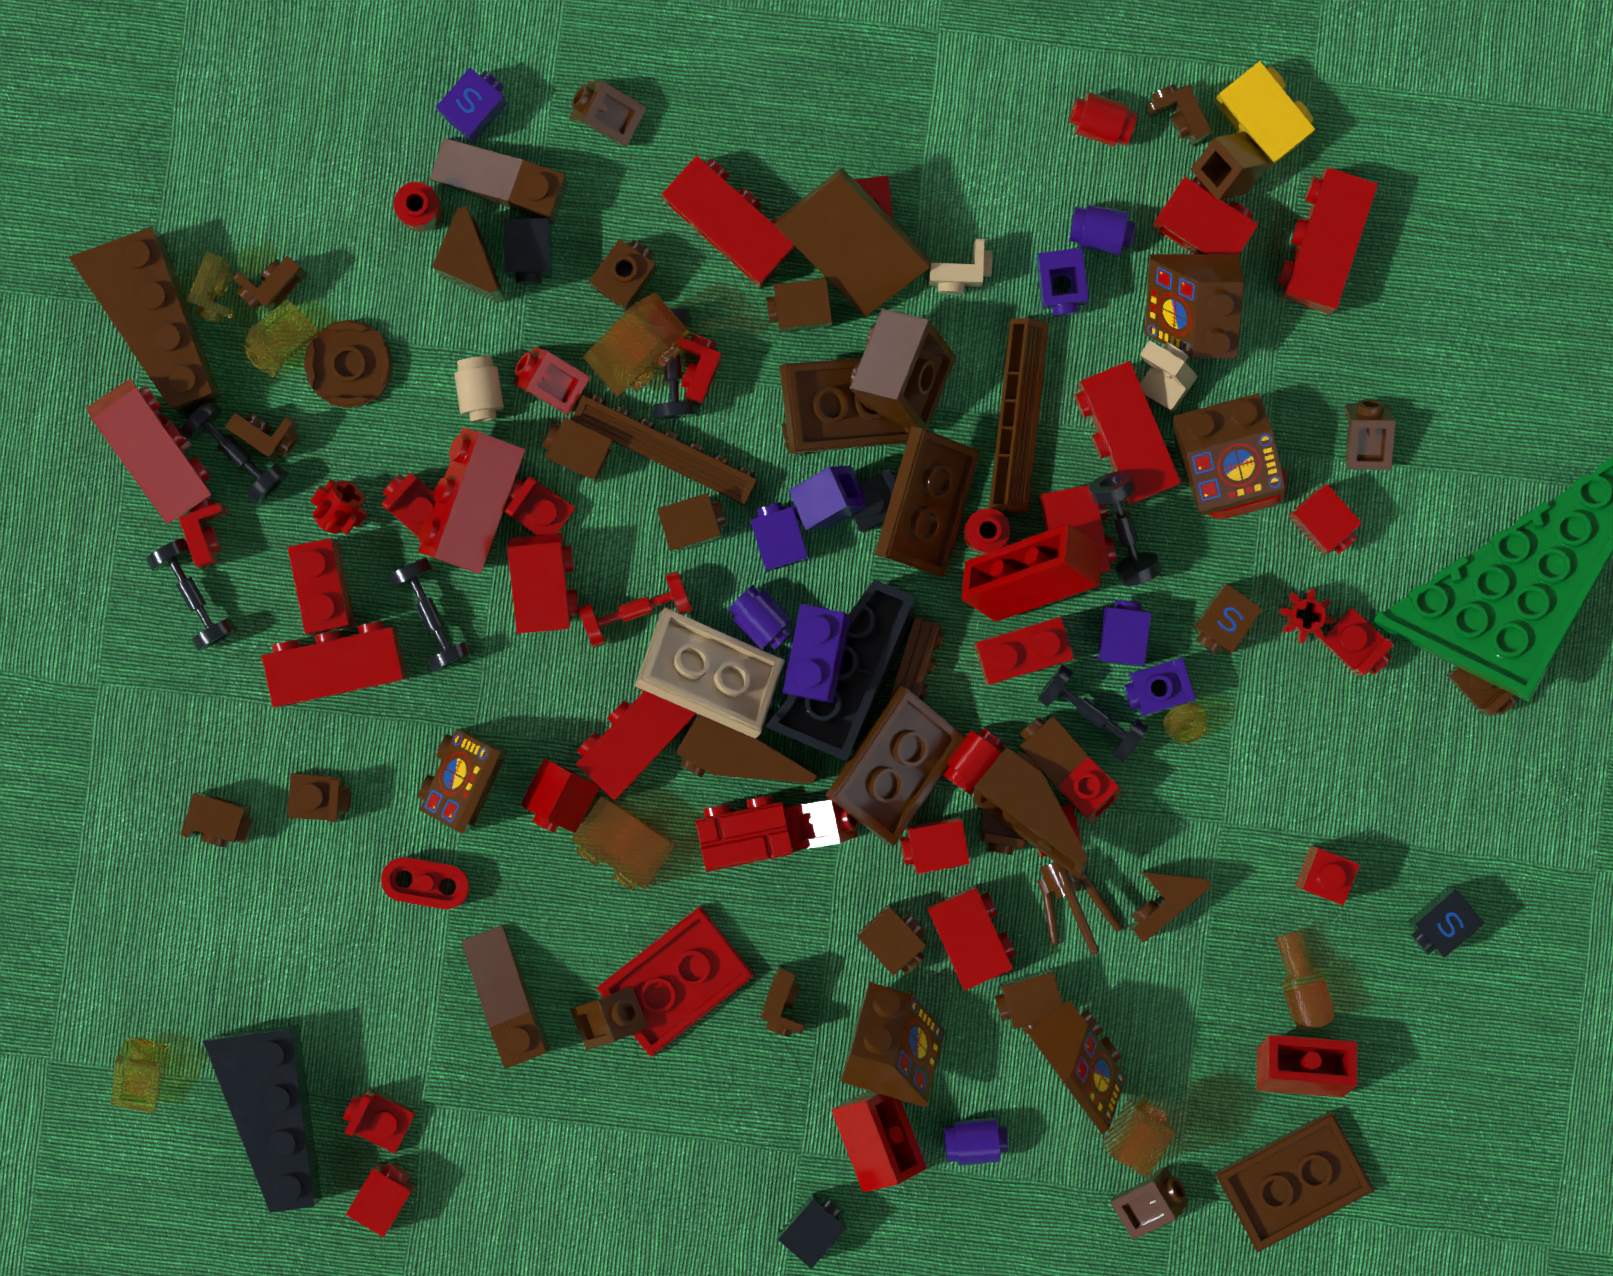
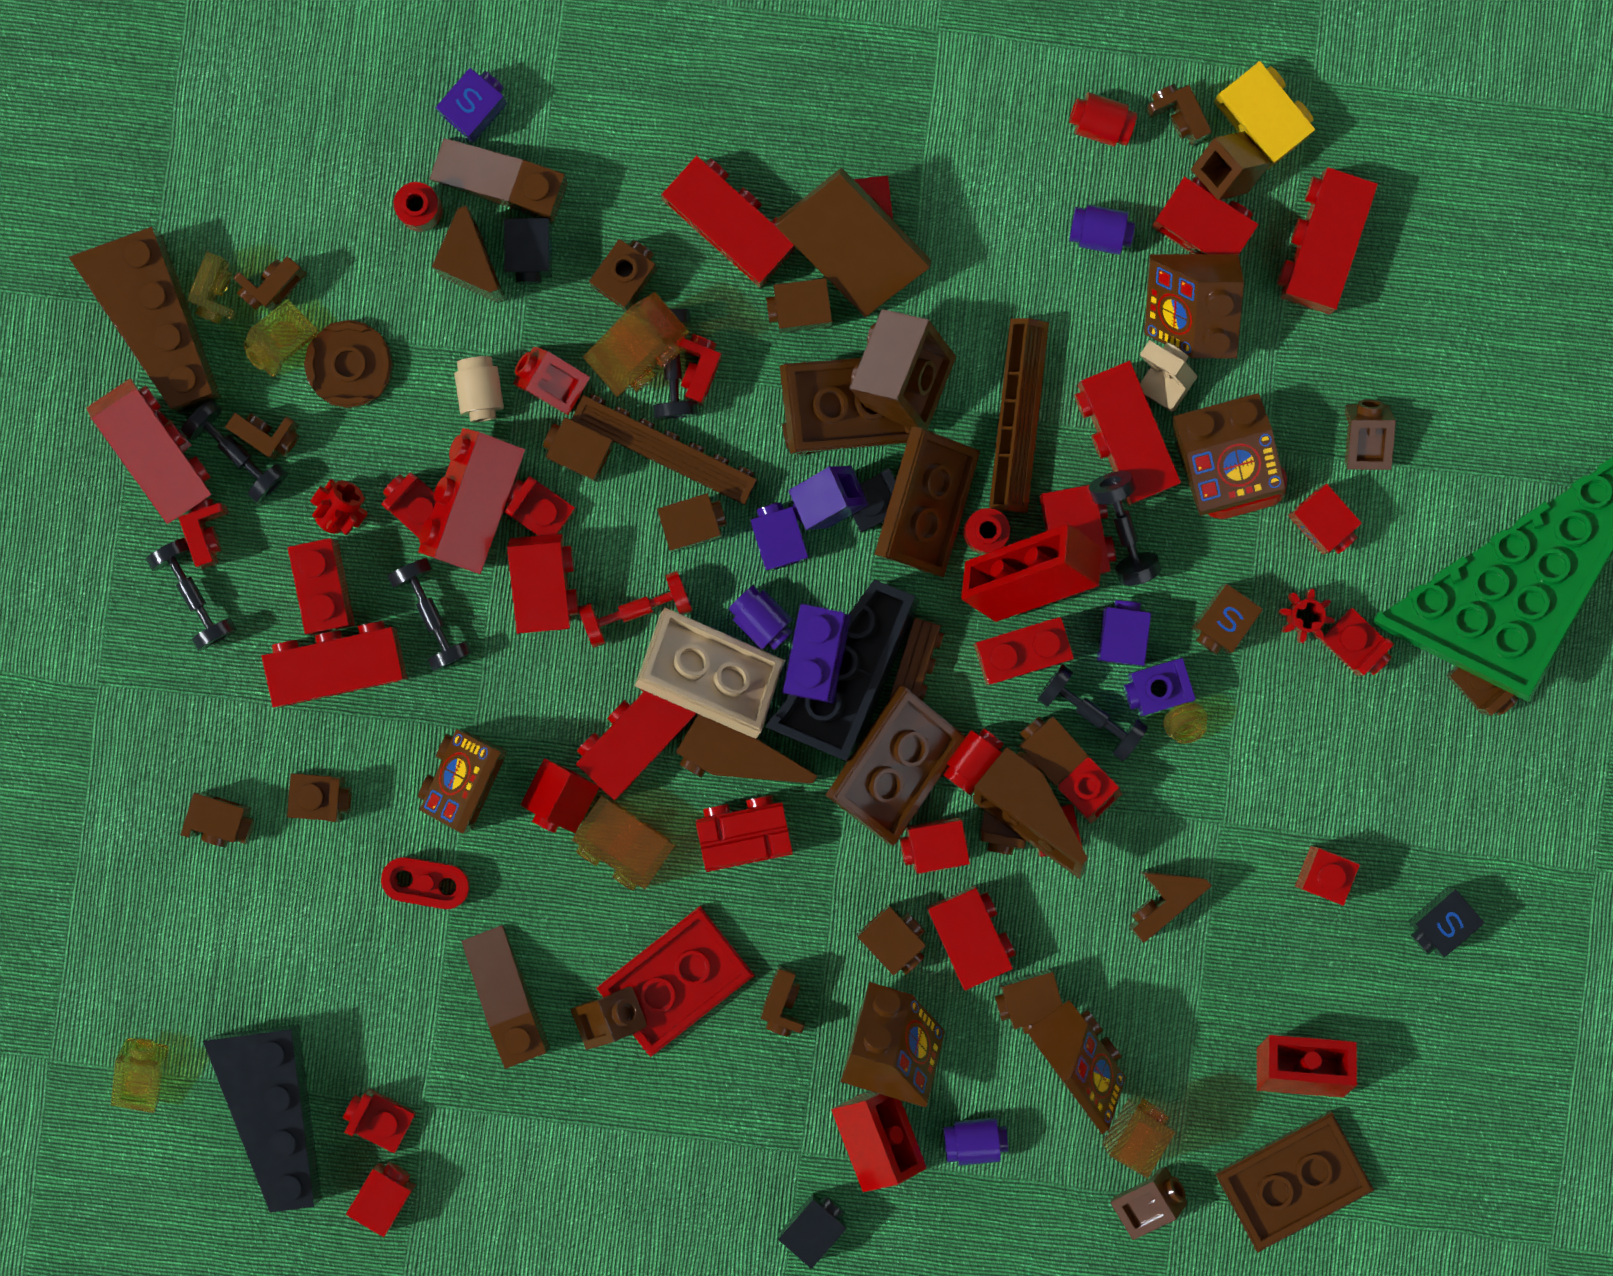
(606, 111): reddish brown bracket -> none
(819, 824): red bracket -> none
(953, 277): tan bracket -> none
(1066, 265): dark purple brick -> none
(1066, 884): reddish brown plant -> none
(1304, 986): clear orange arm -> none

